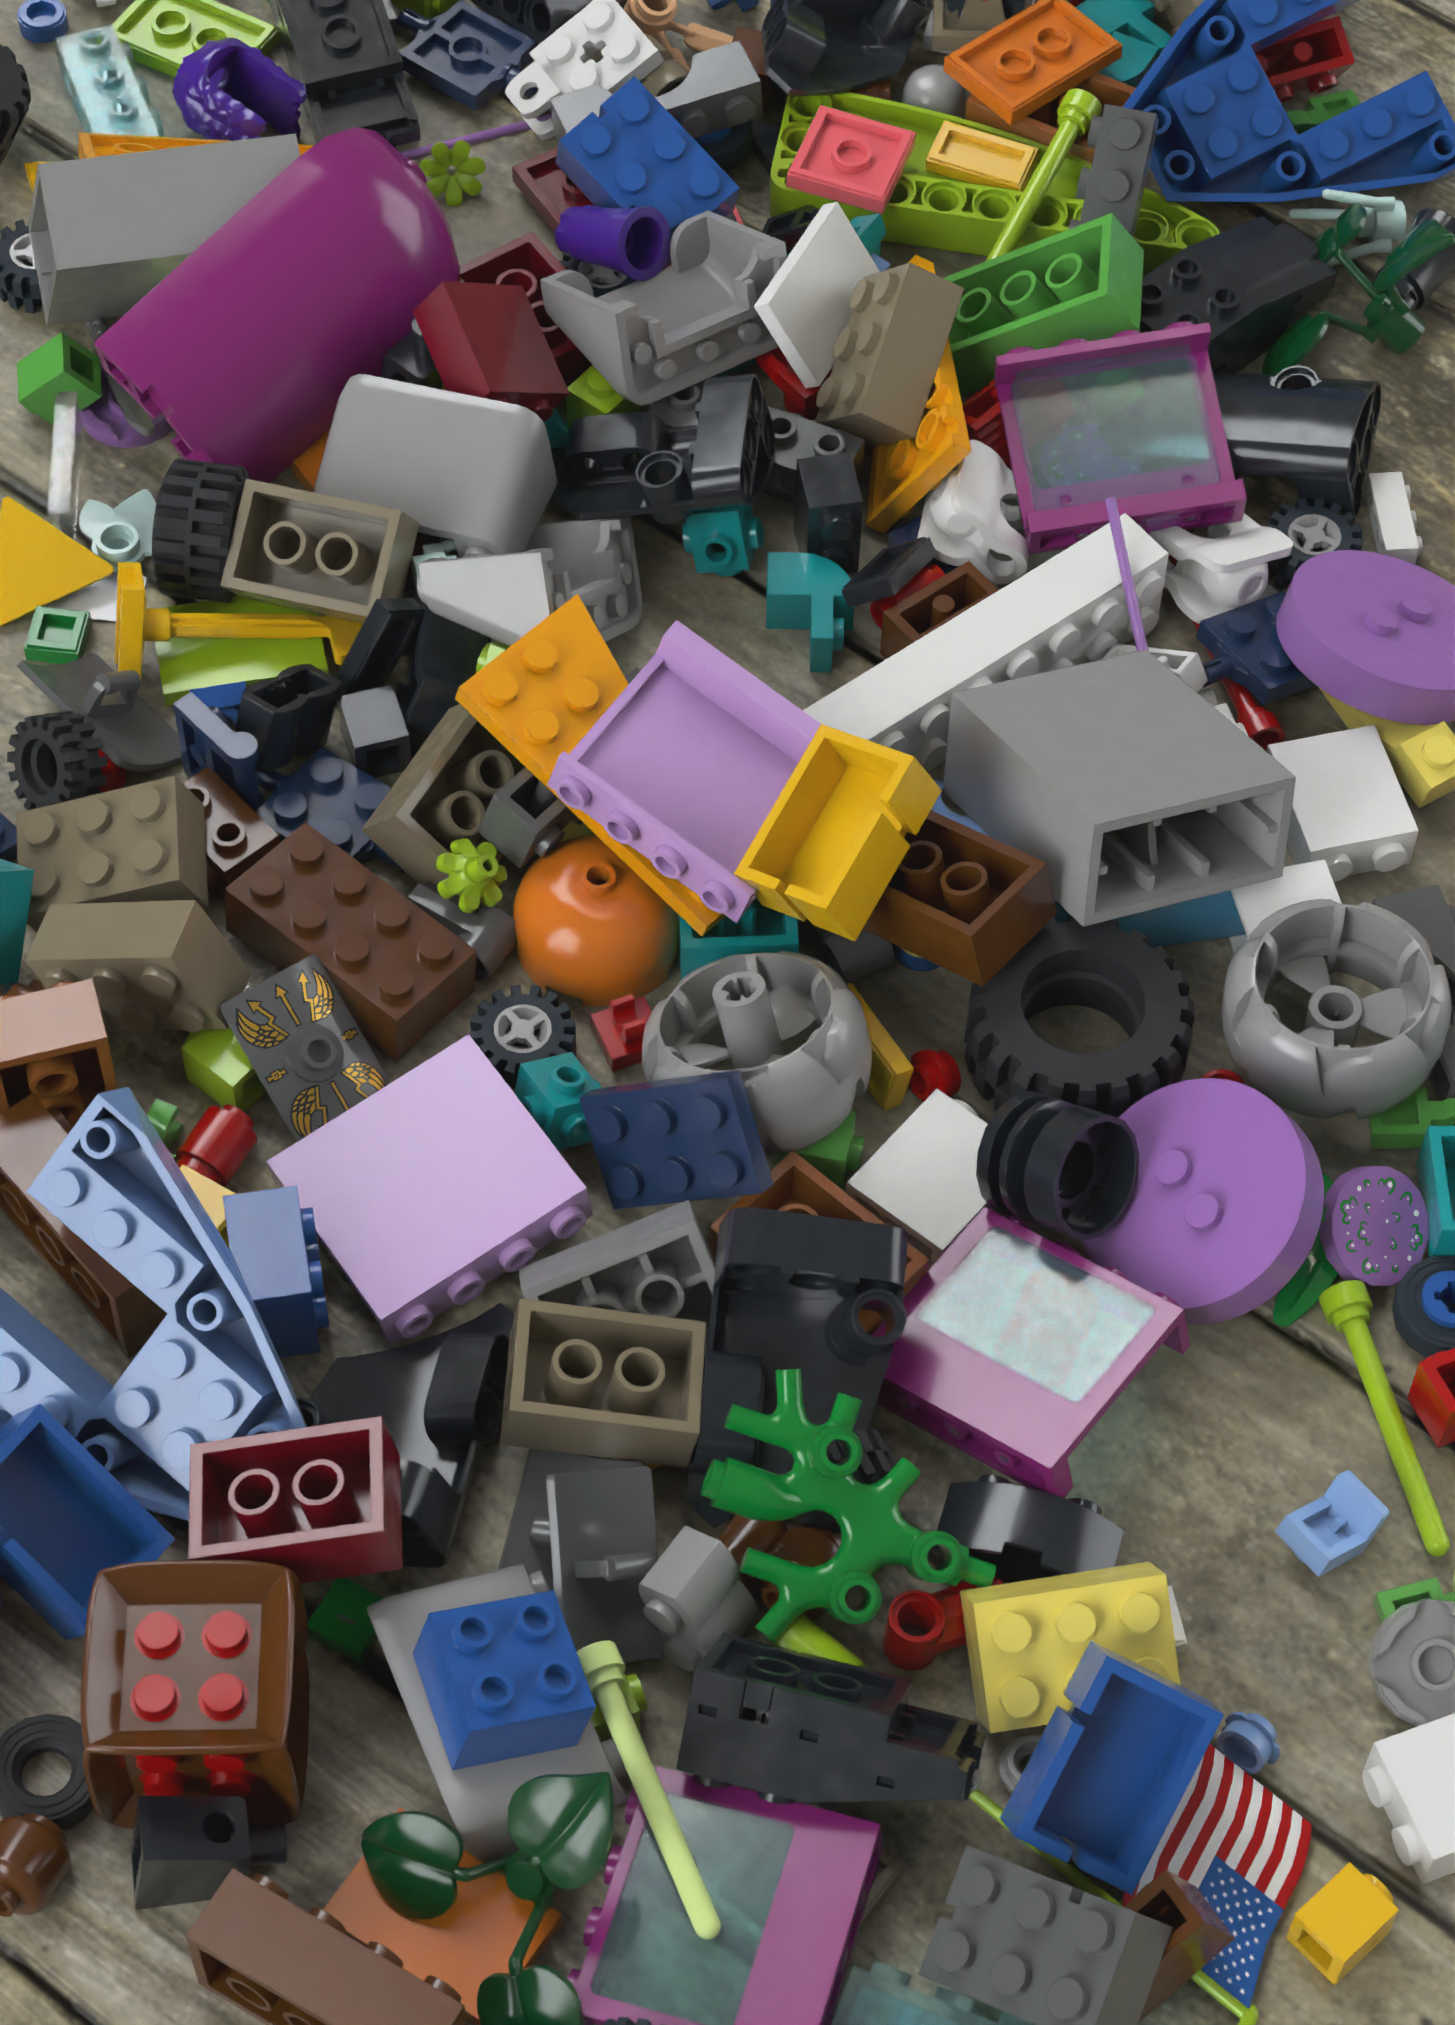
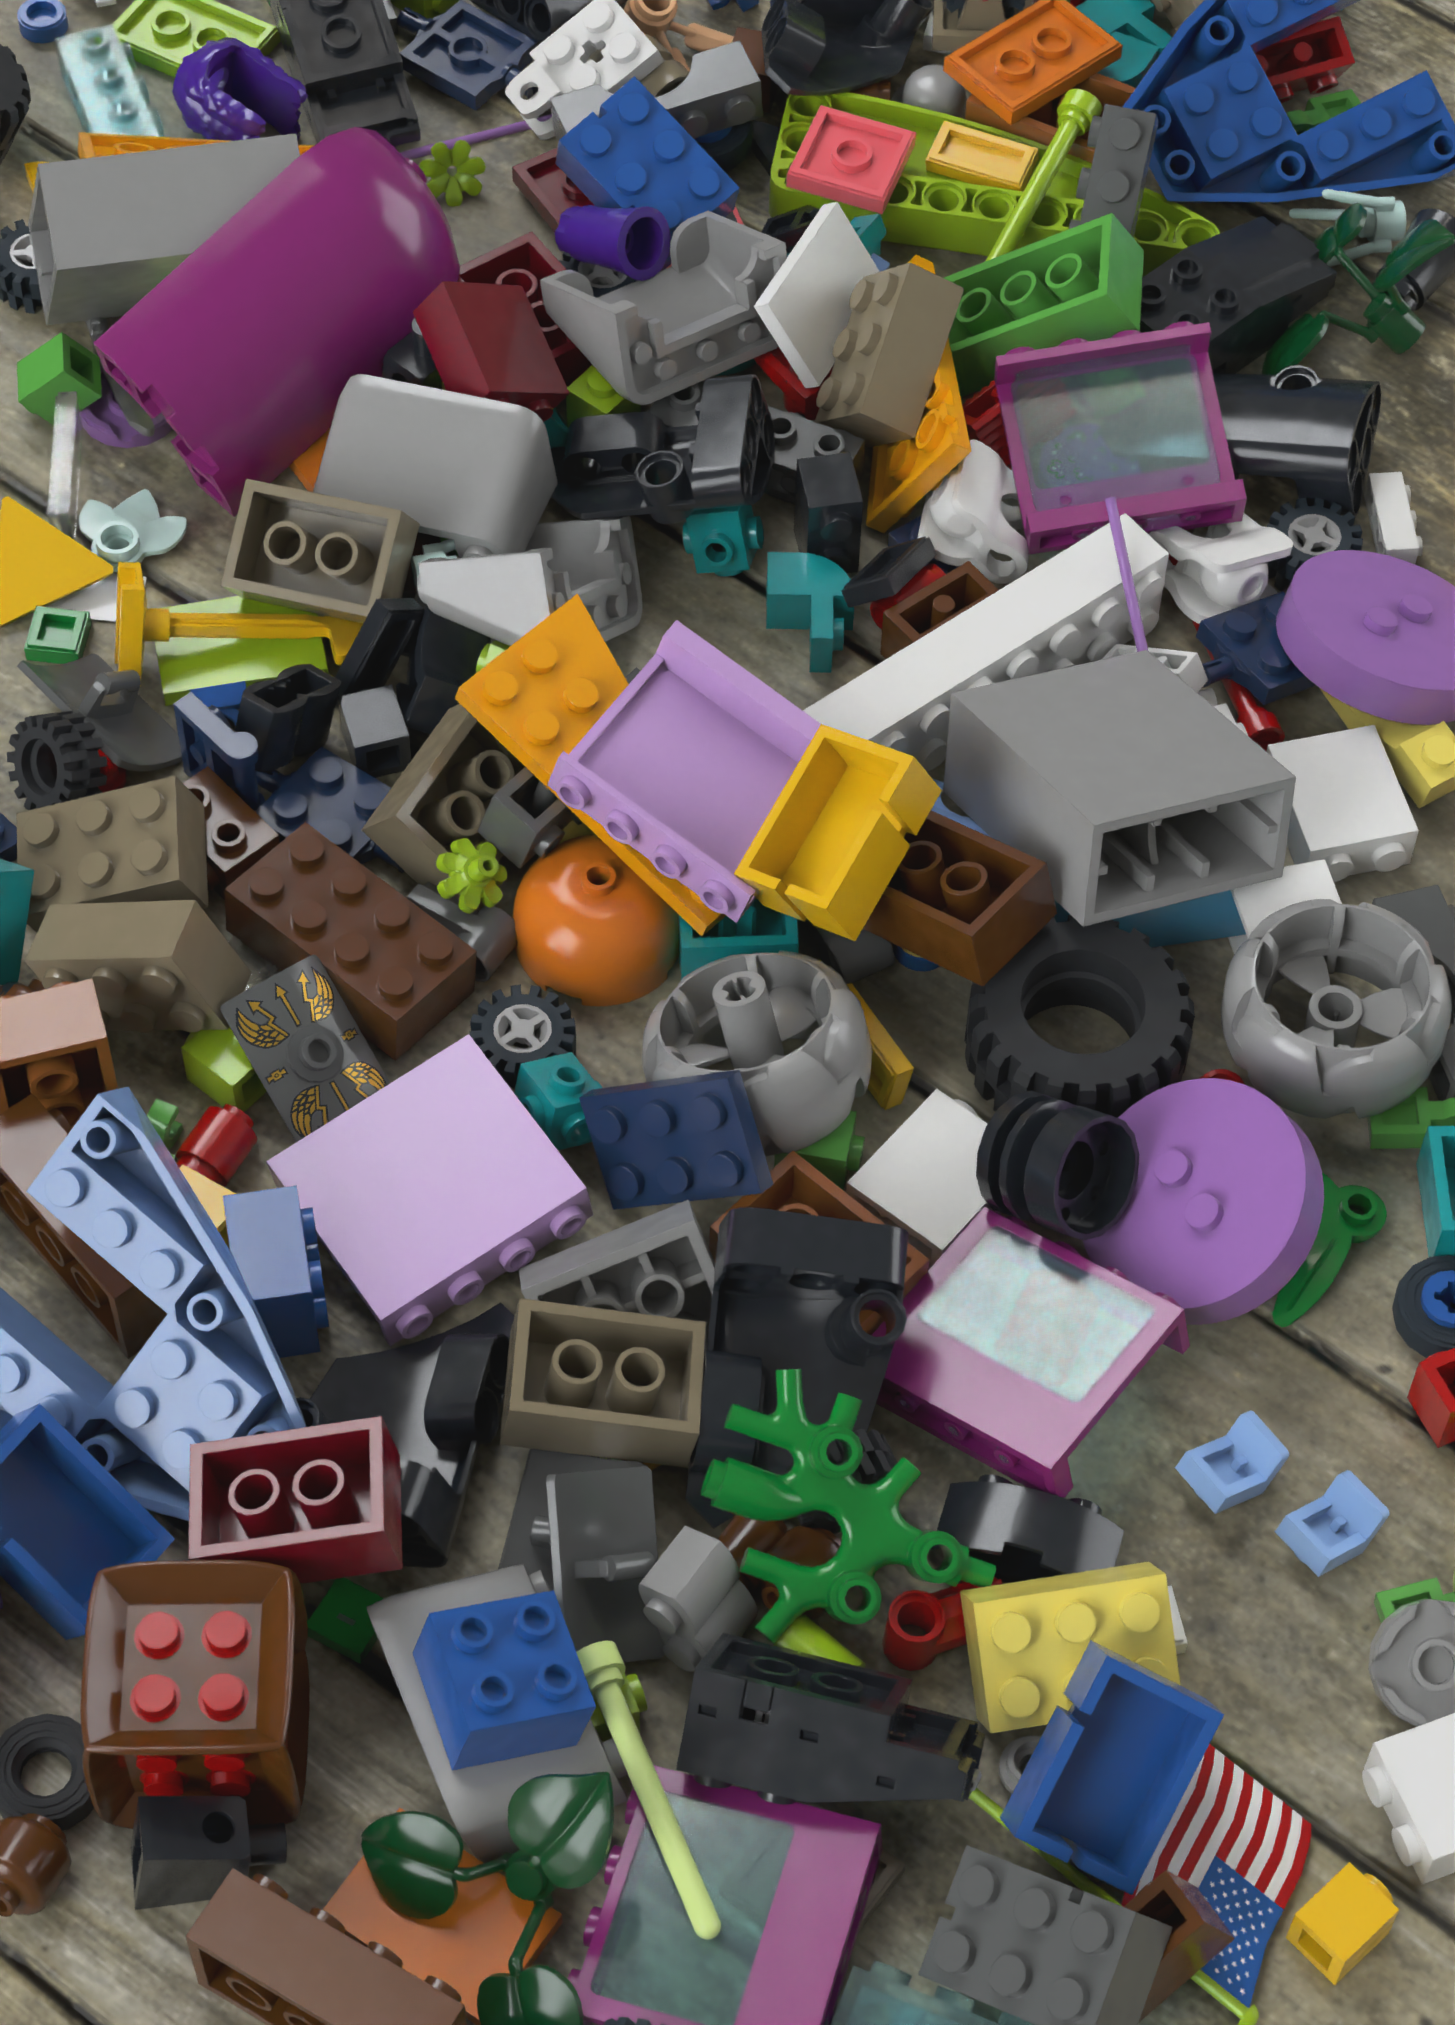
(195, 528): black tyre -> none
(621, 1030): red tile -> none
(932, 1072): red plate -> none
(1235, 1464): none -> light blue bracket
(1249, 1741): medium blue plate -> none
(1348, 1308): lime piece -> none
(1374, 1225): medium lavender tile -> none

